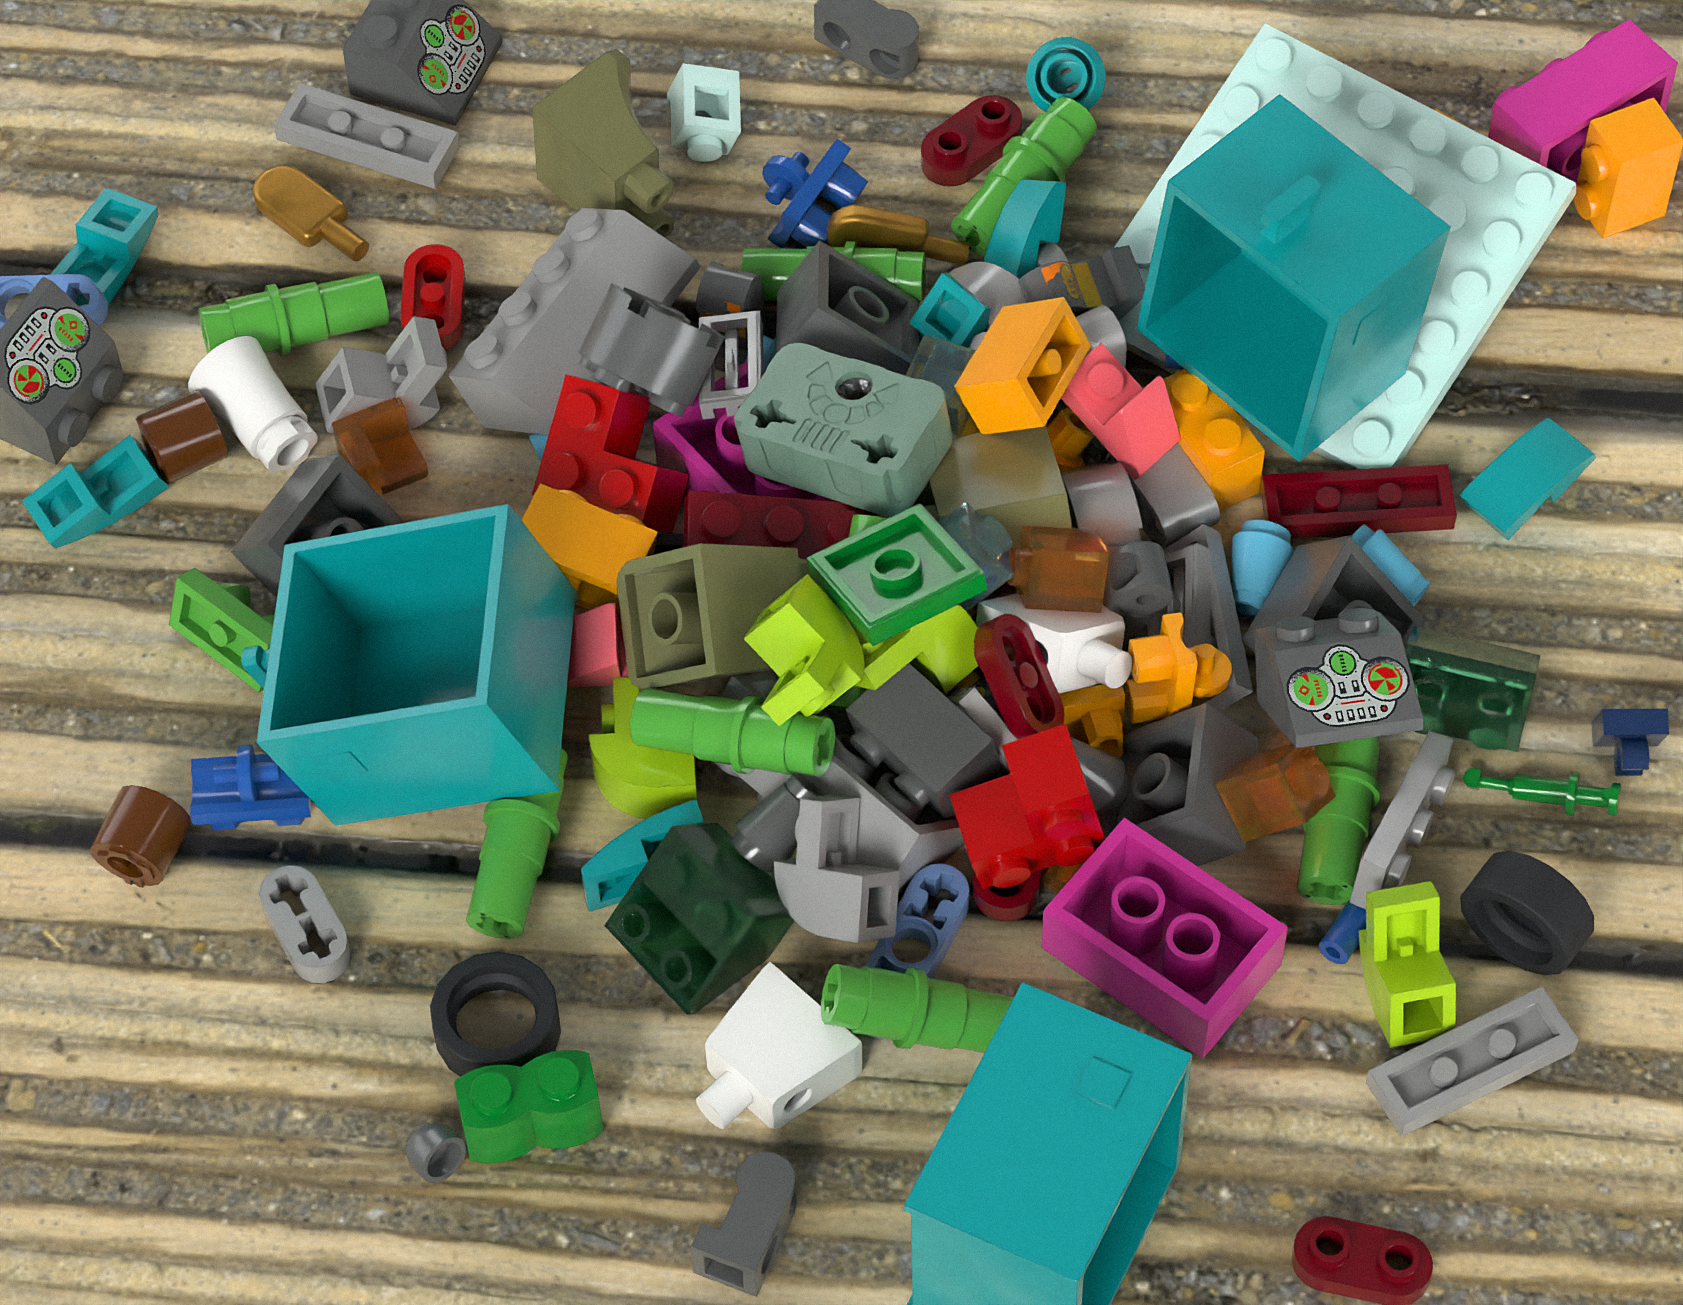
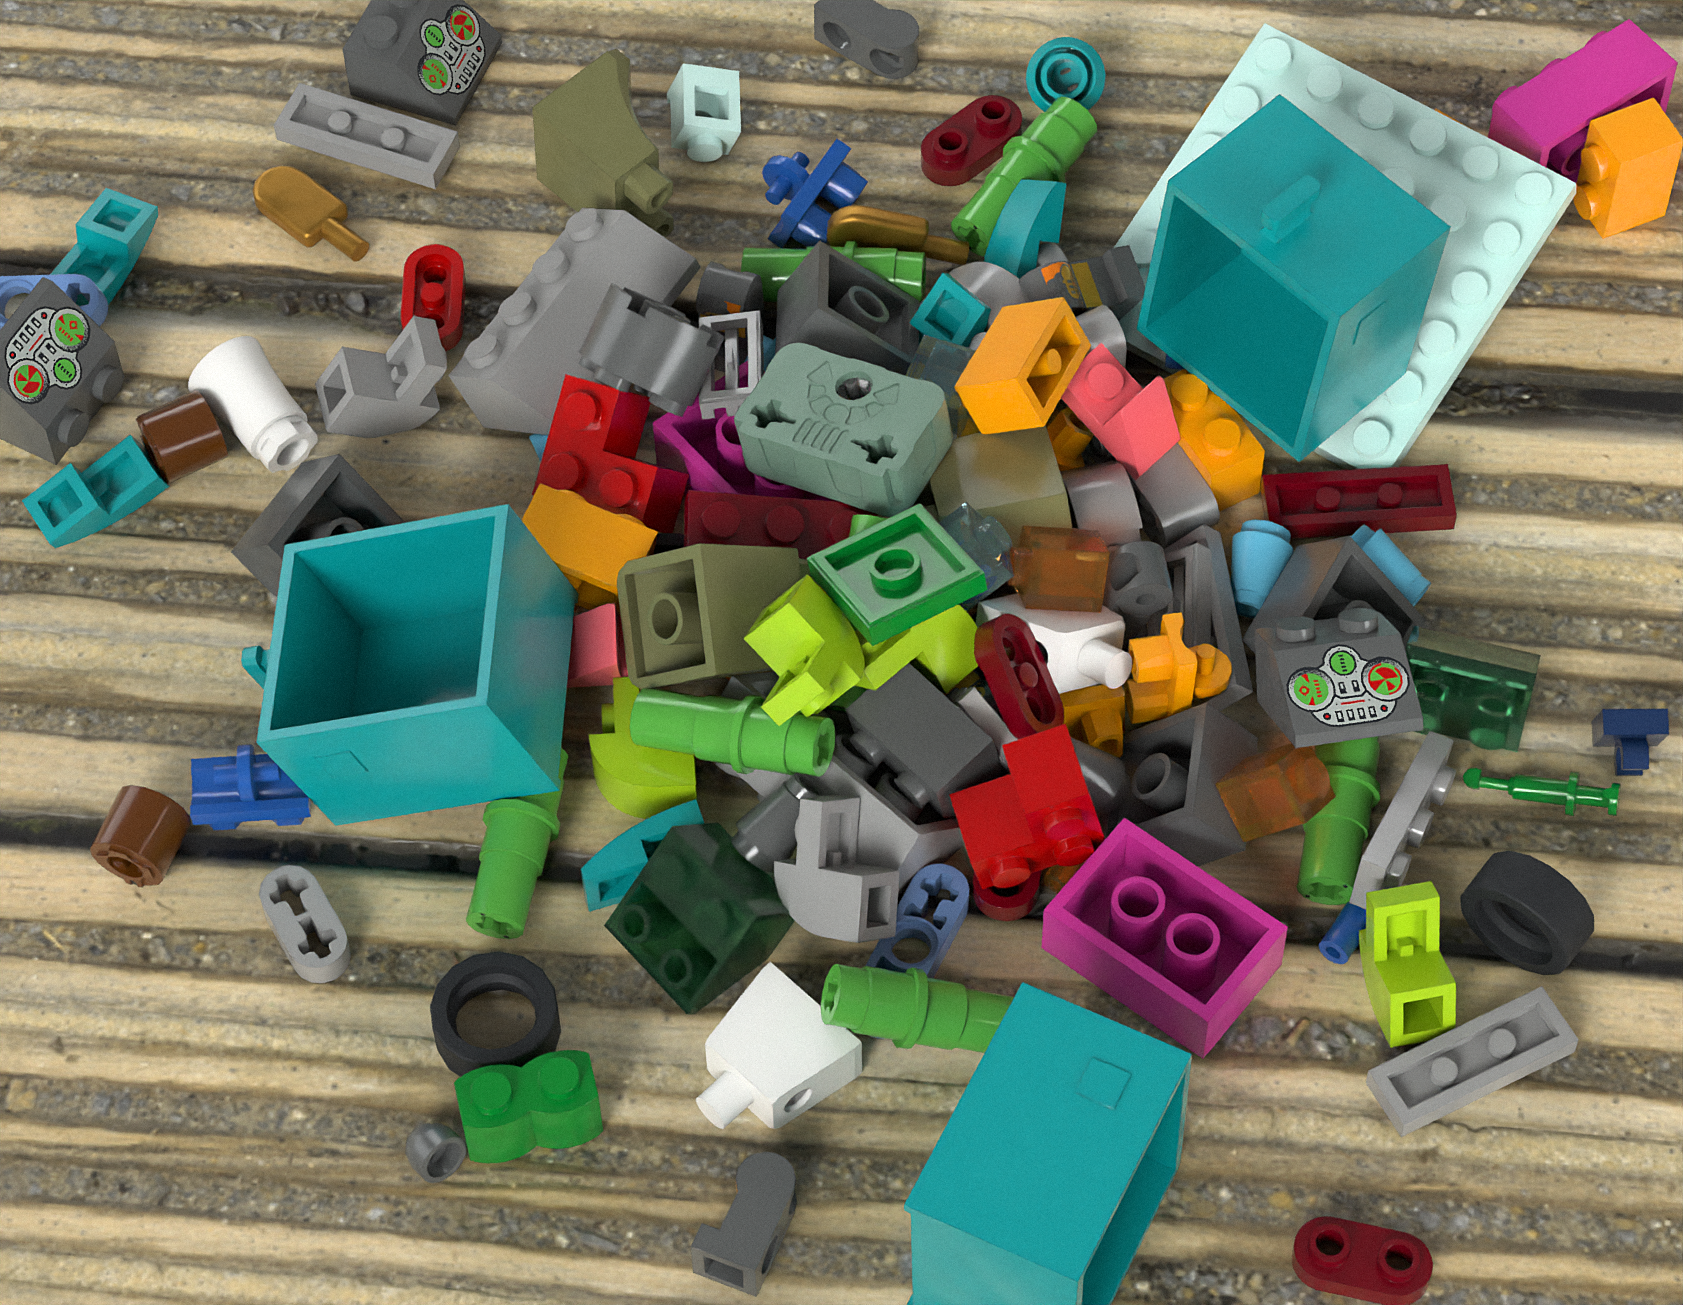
(219, 620): bright green tile -> none
(297, 313): bright green piece -> none
(381, 446): clear orange panel -> none
(1525, 476): teal slope -> none

